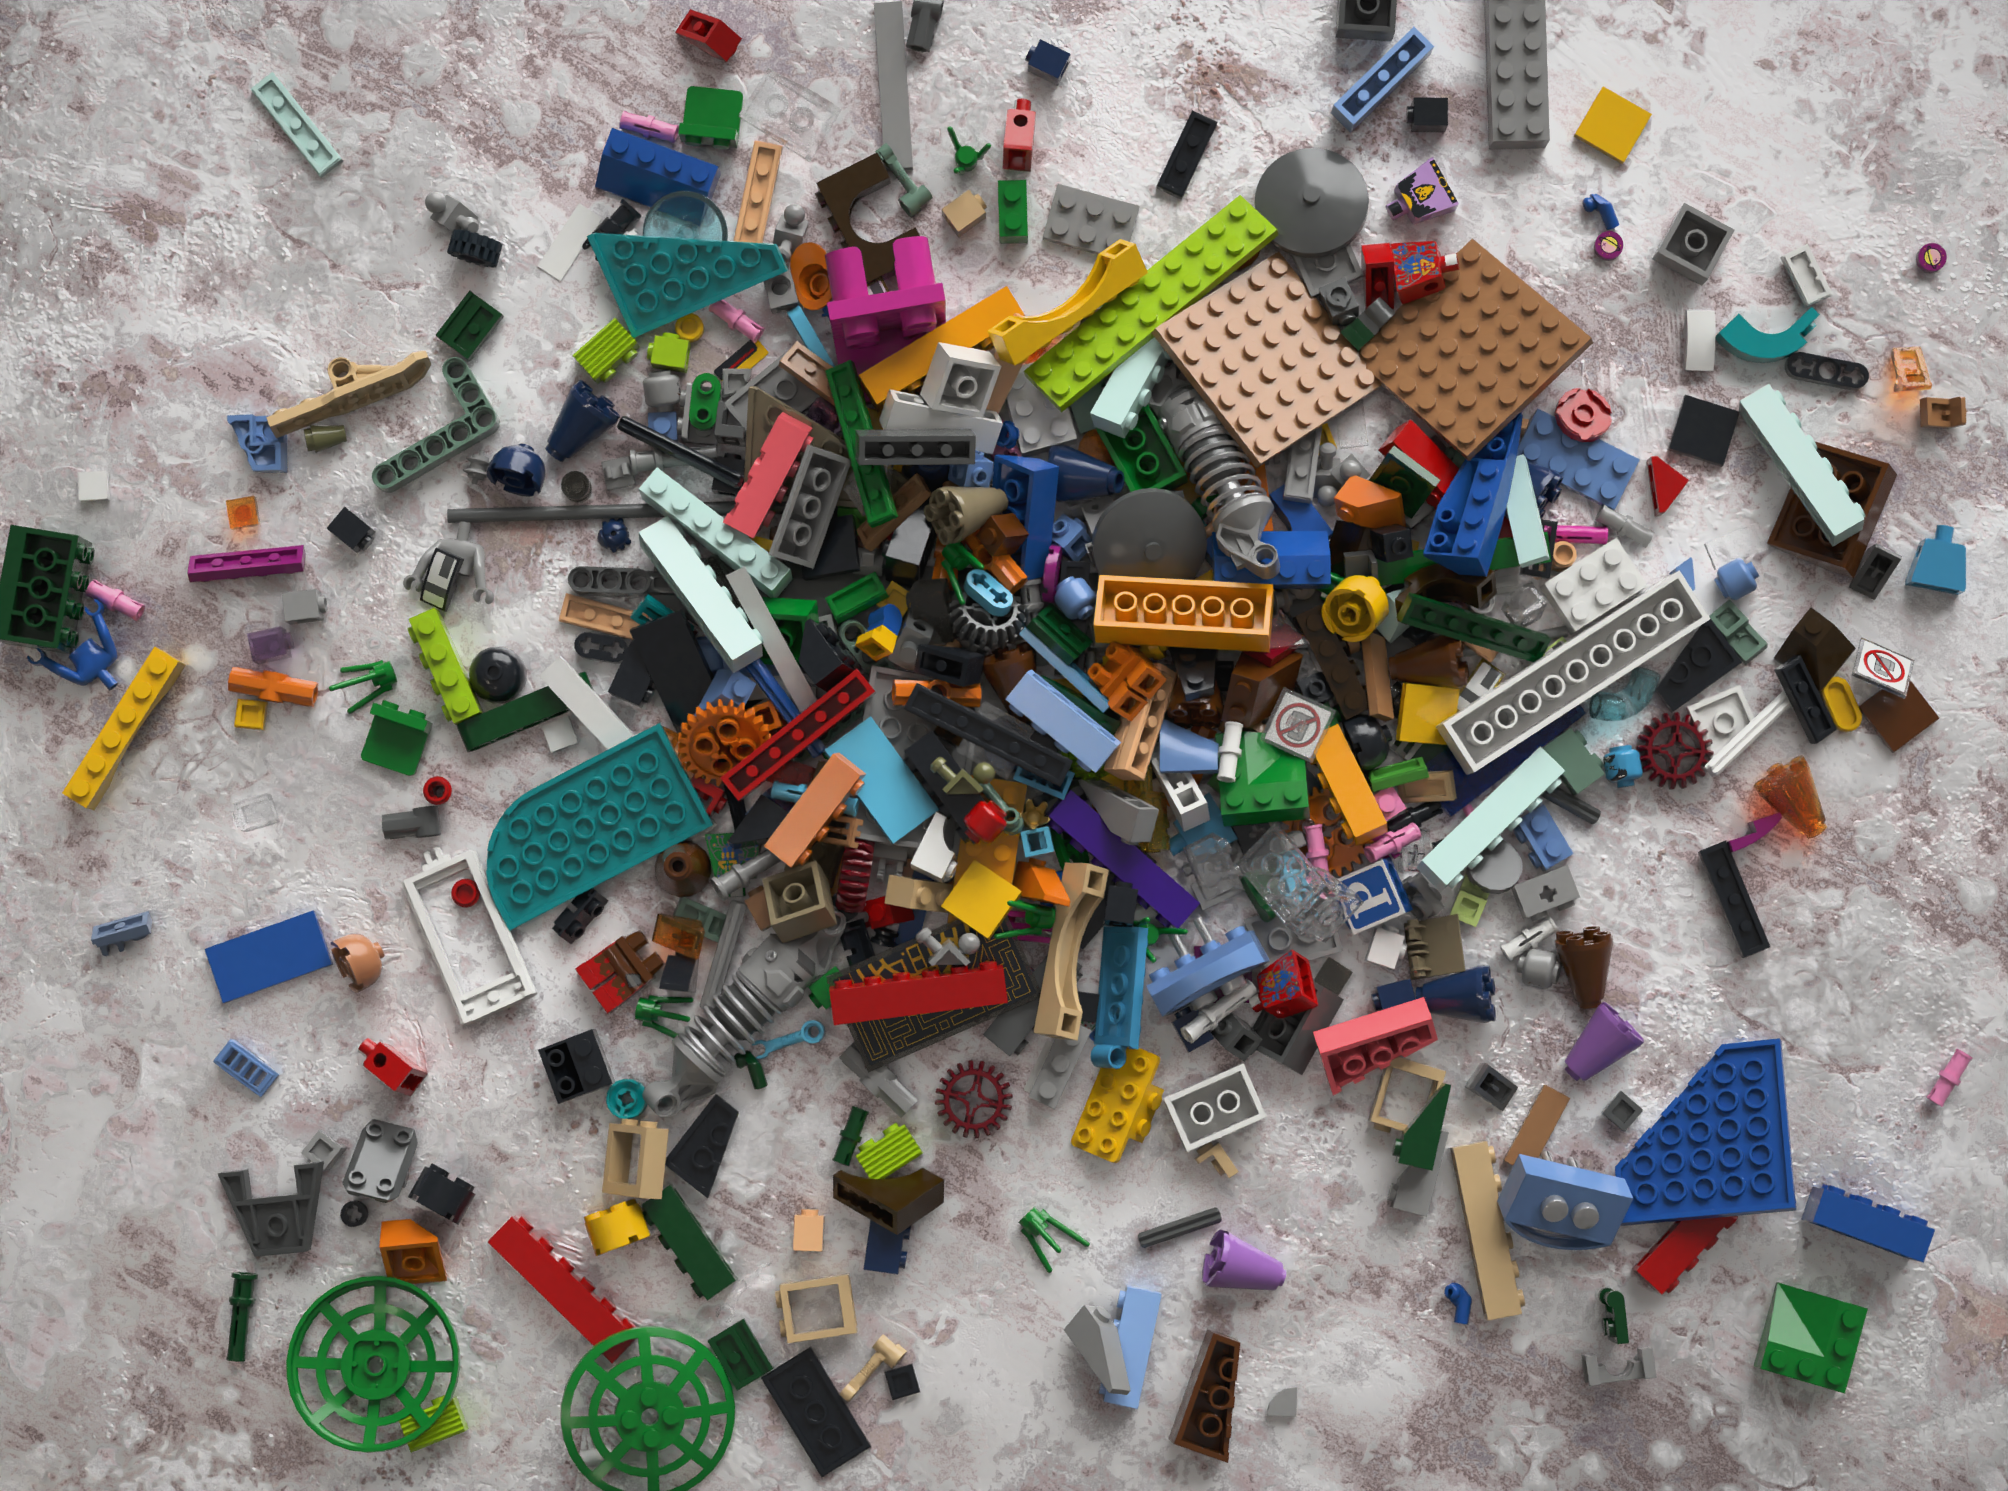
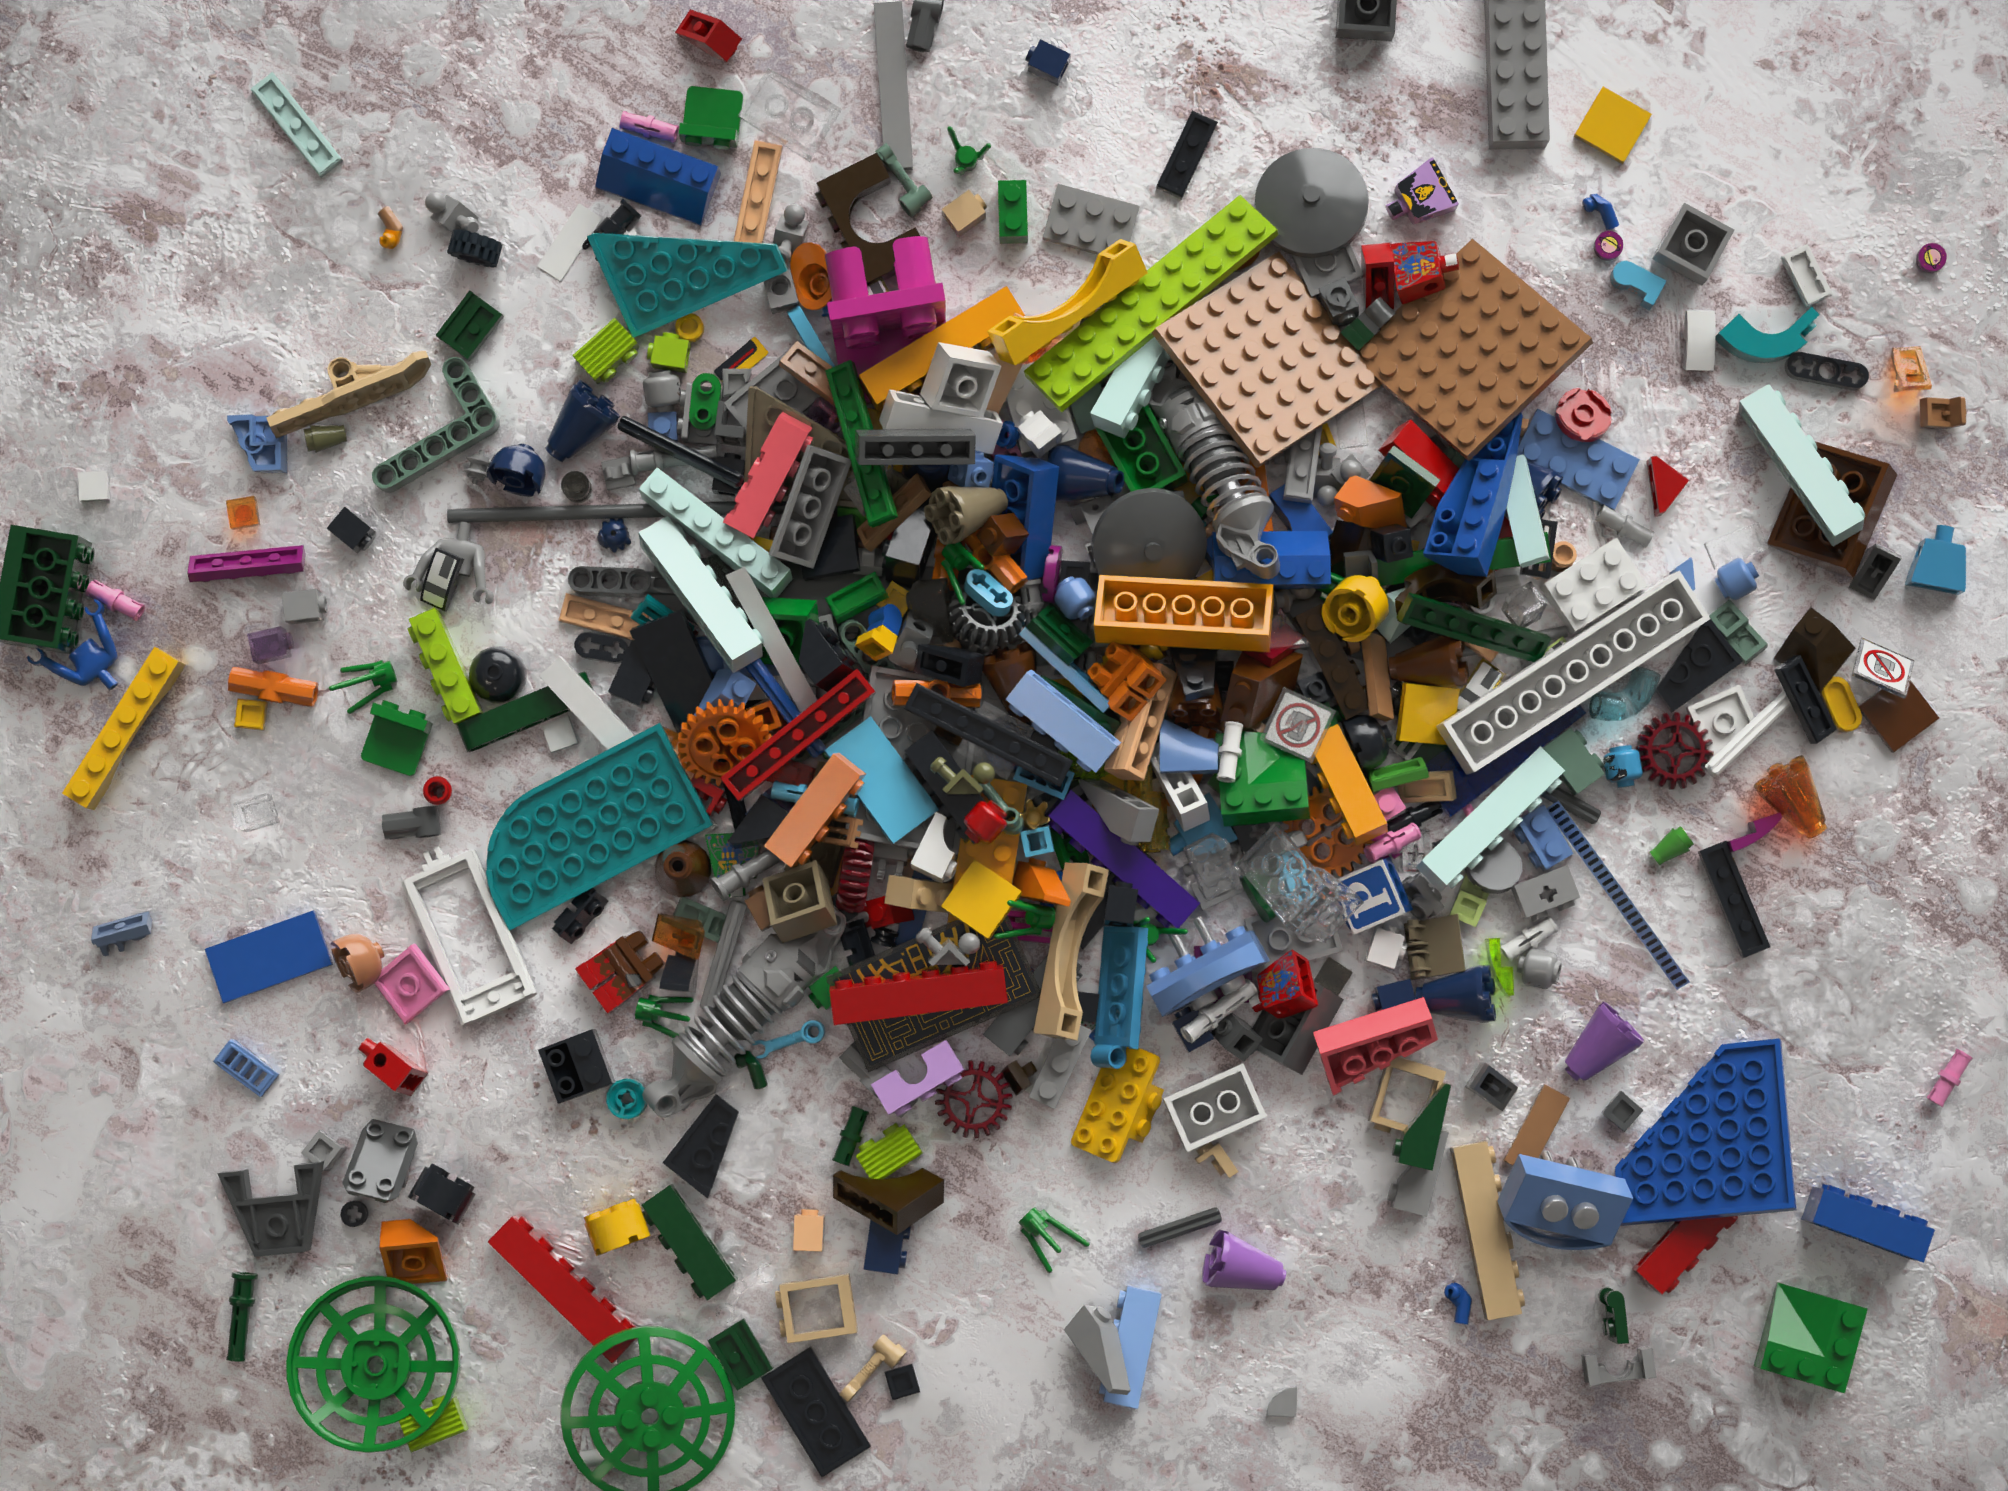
(393, 228): none -> arm
(410, 984): none -> bright pink tile
(465, 893): red plate -> none
(650, 1163): tan window -> none
(682, 210): clear light blue dish -> none
(737, 320): bright pink pin -> none
(942, 1068): none -> lavender arch
(1018, 1076): none -> dark brown tile
(1019, 136): torso -> none
(1039, 432): none -> white arch
(1071, 536): medium blue brick -> none
(1209, 1399): reddish brown wedge -> none
(1316, 846): bright pink pin -> none
(1382, 79): light blue brick -> none
(1428, 114): black brick -> none
(1502, 975): none -> clear neon green slope
(1581, 534): dark pink pin -> none
(1585, 963): reddish brown cone -> none
(1618, 895): none -> light blue sticker
(1638, 281): none -> medium azure leg
(1672, 845): none -> bright green cone
(1703, 430): black tile -> none

